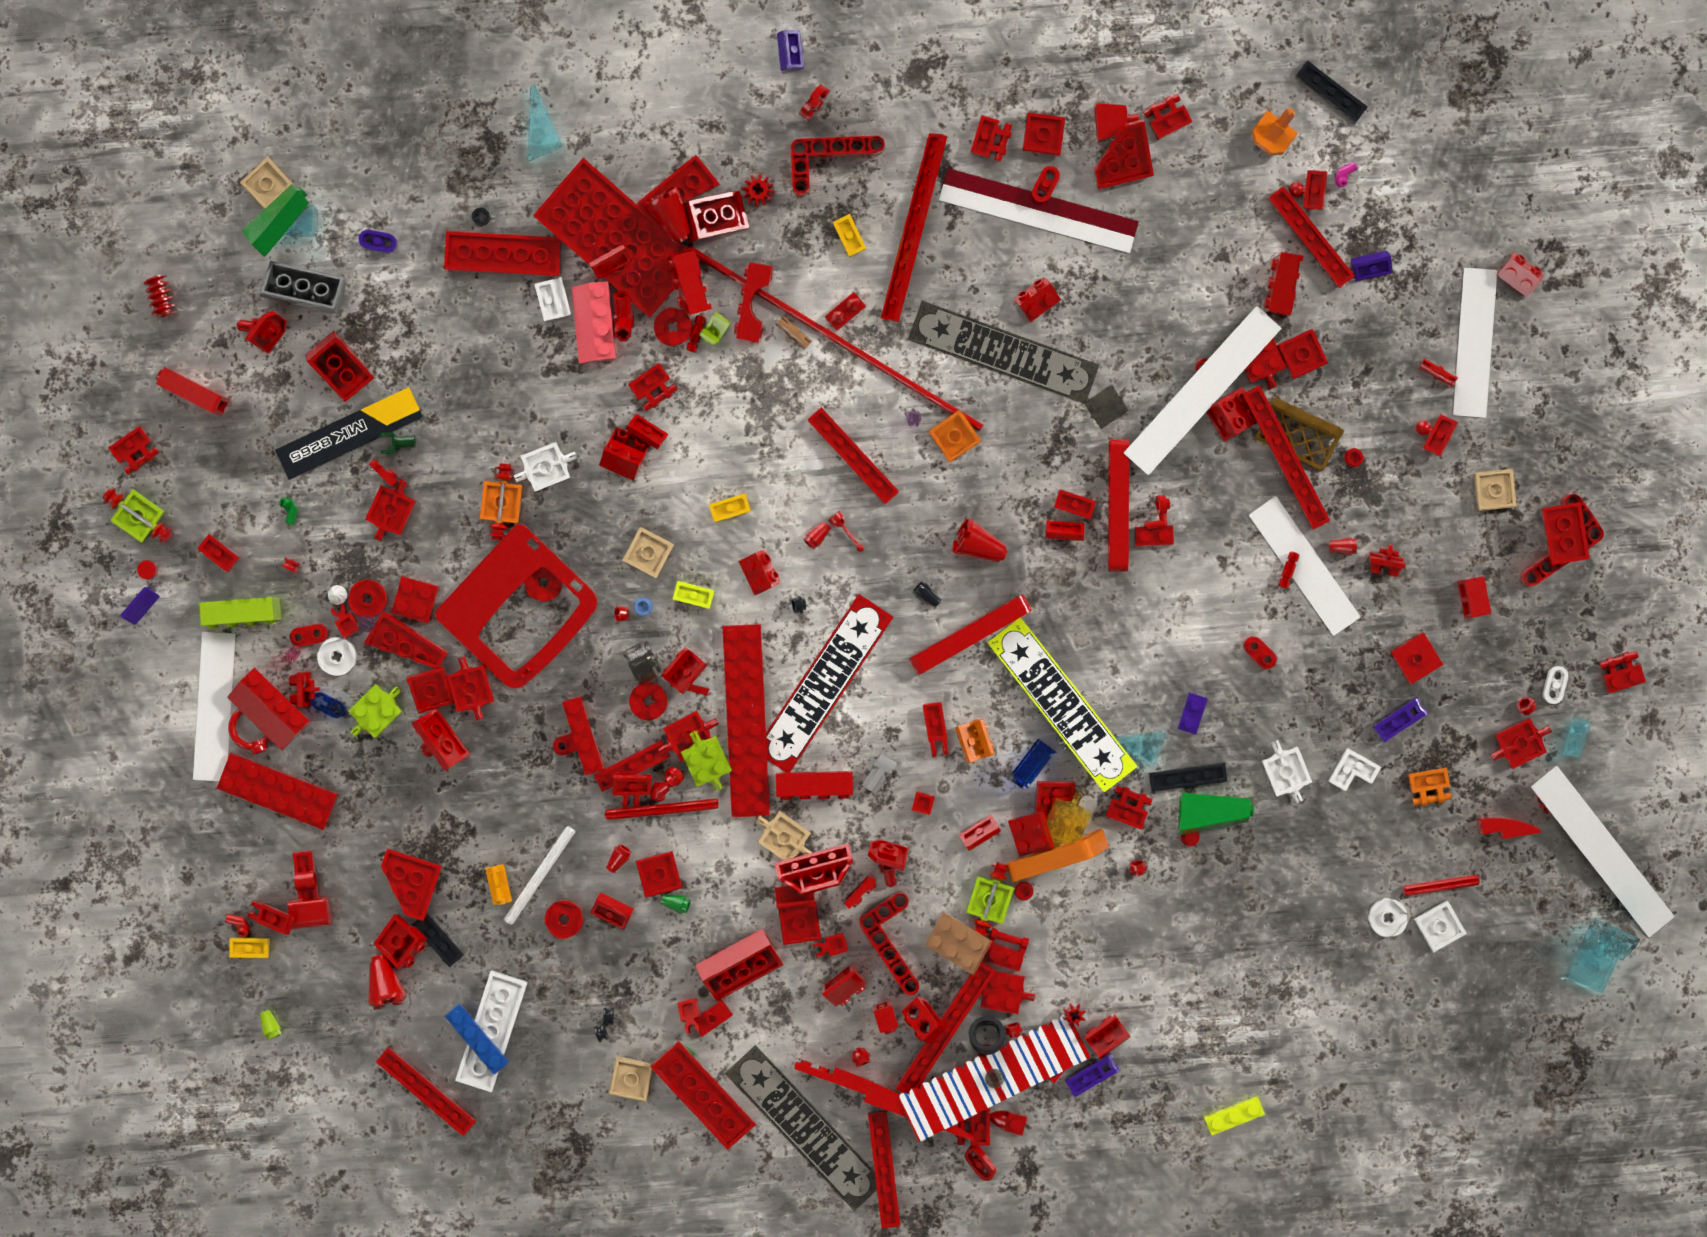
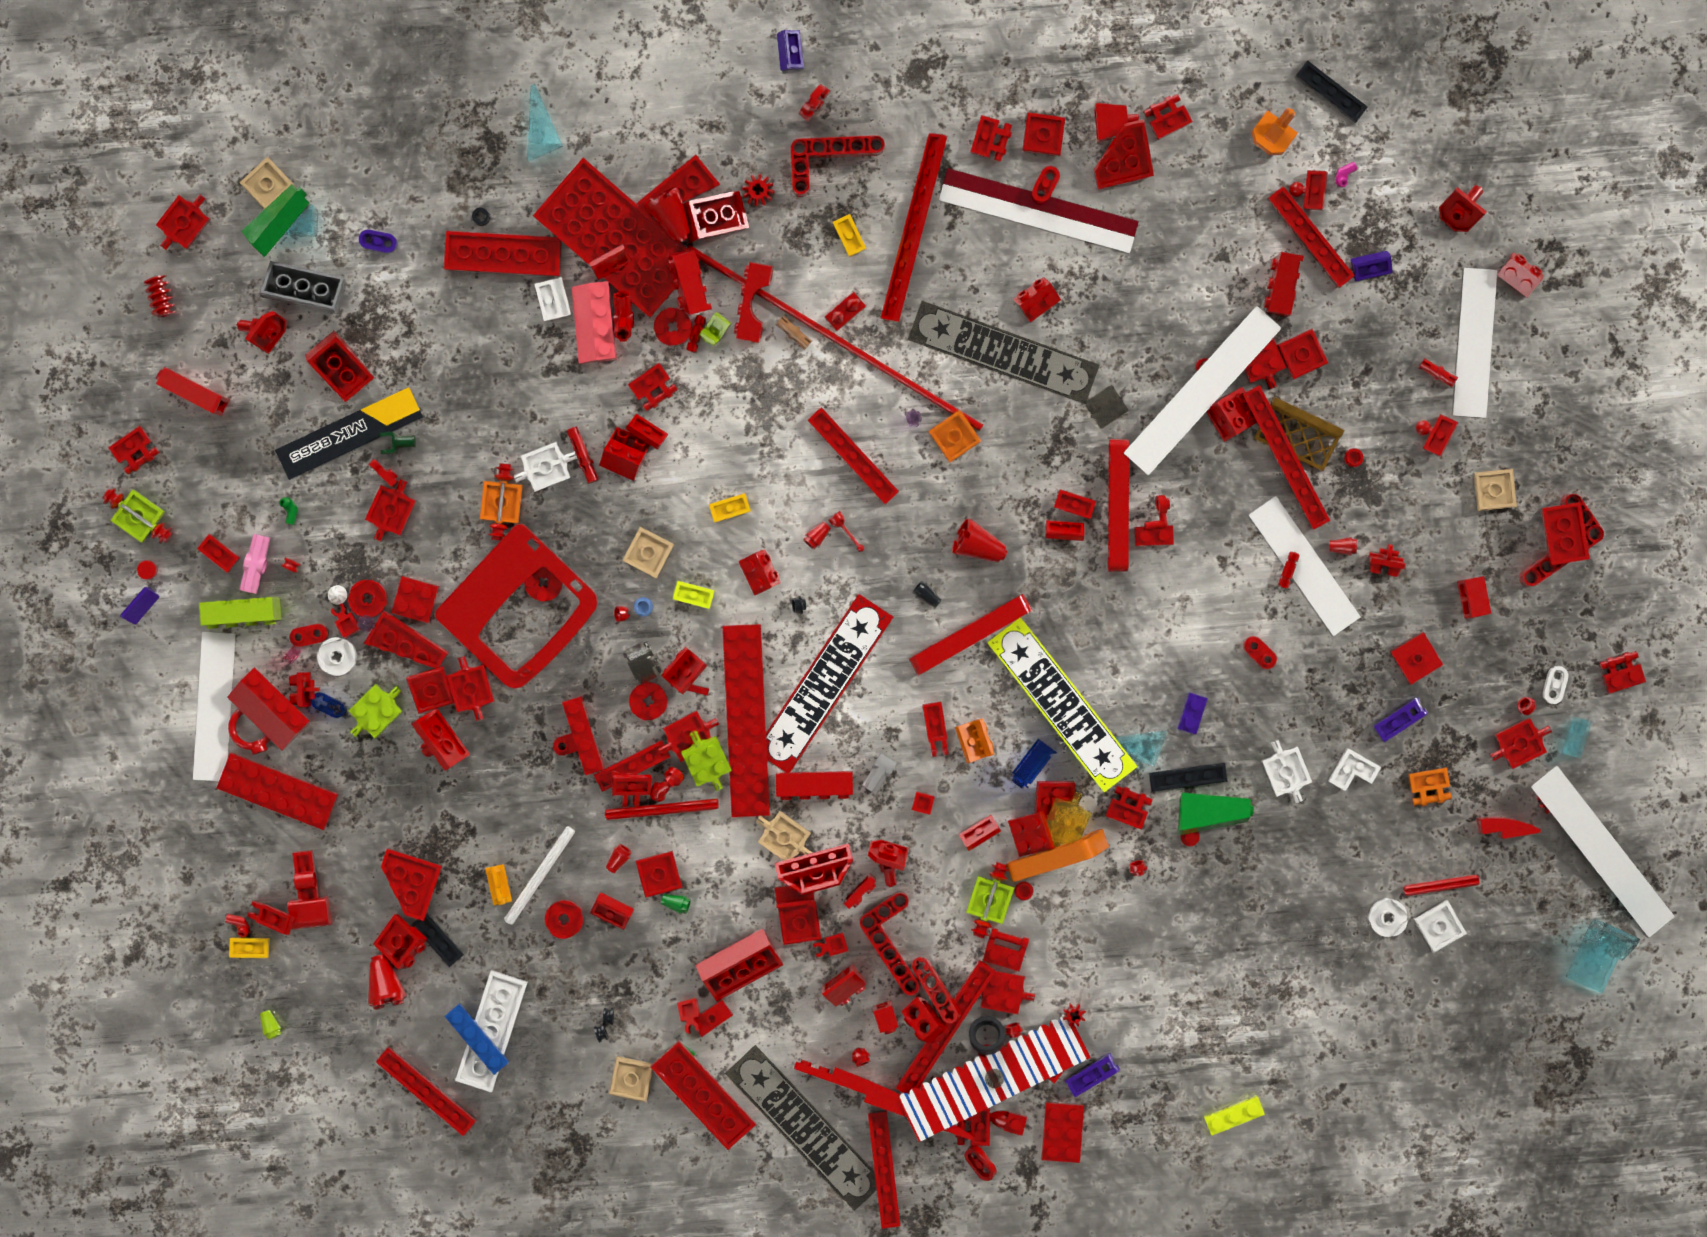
(183, 222): none -> red plate
(255, 563): none -> bright pink piece
(586, 463): none -> red pin
(934, 991): none -> red beam
(958, 943): medium nougat plate -> none
(1062, 1132): none -> red plate
(1107, 1036): red bracket -> none
(1461, 210): none -> red piece

